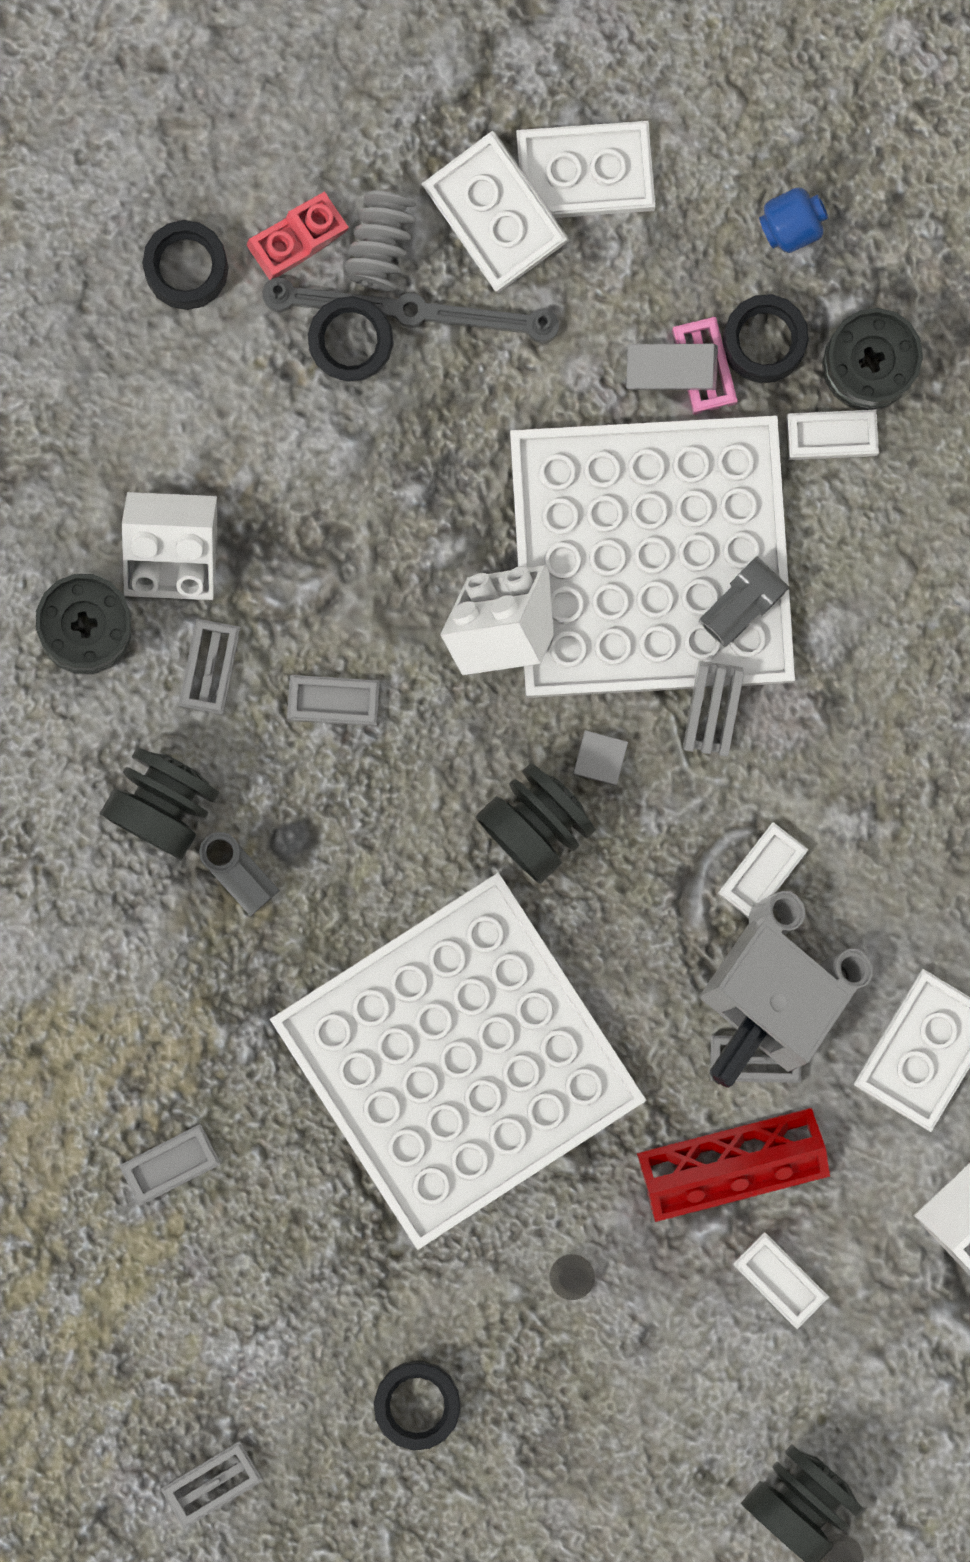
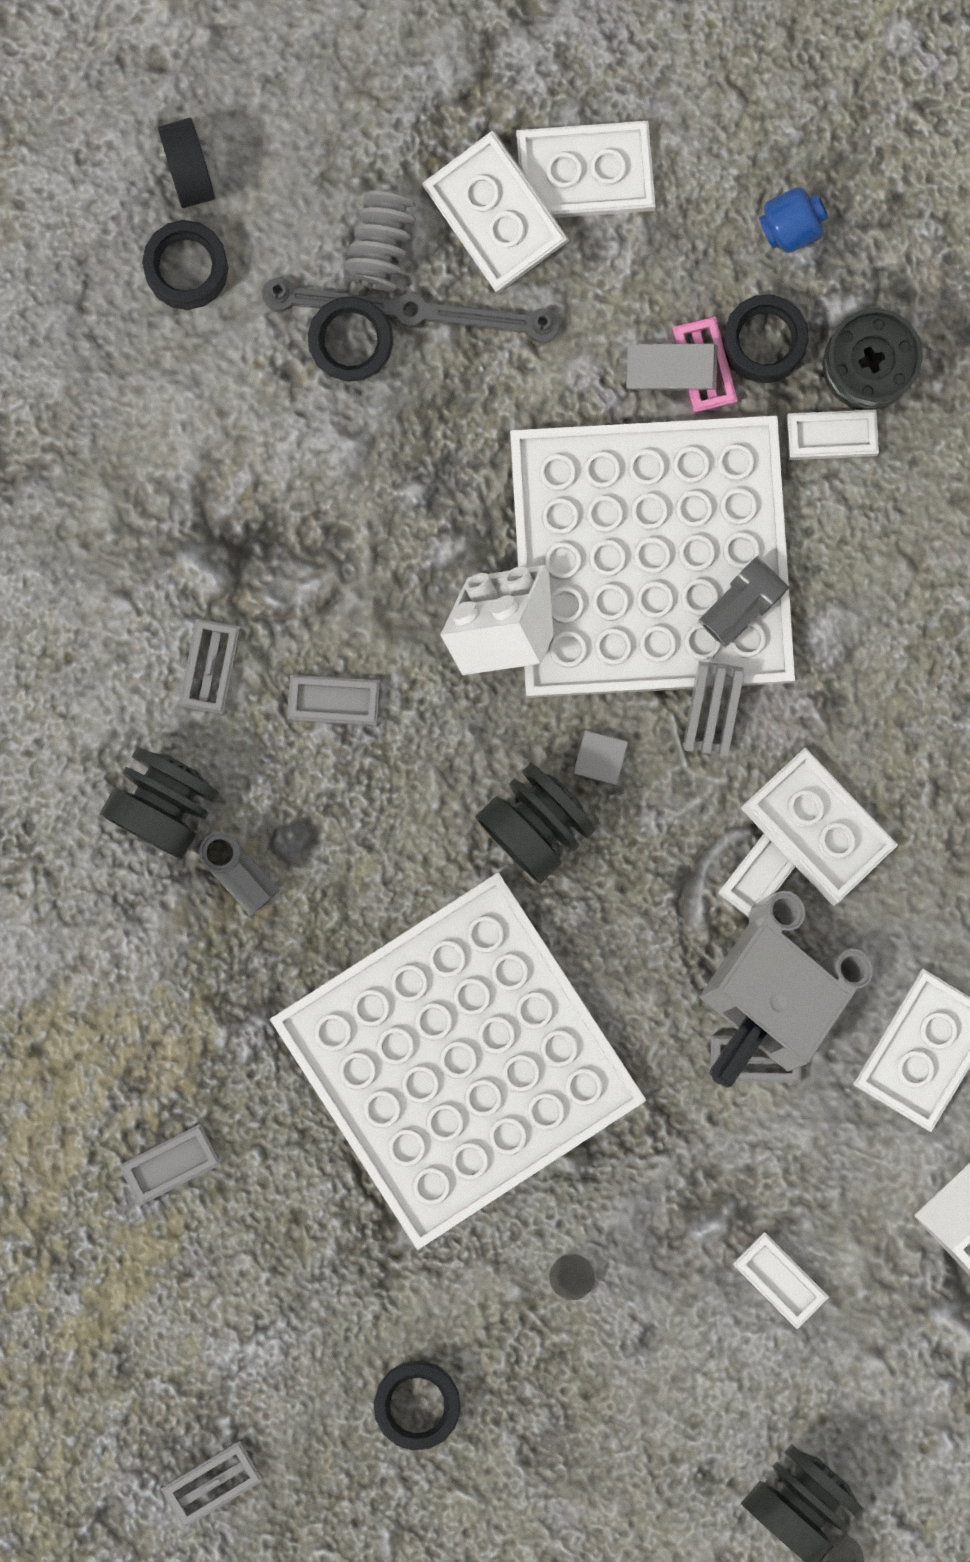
(60, 611): pearl dark grey wheel -> none
(169, 545): white slope -> none
(186, 162): none -> black tyre
(297, 236): coral slope -> none
(736, 1172): red fence -> none
(819, 826): none -> white tile

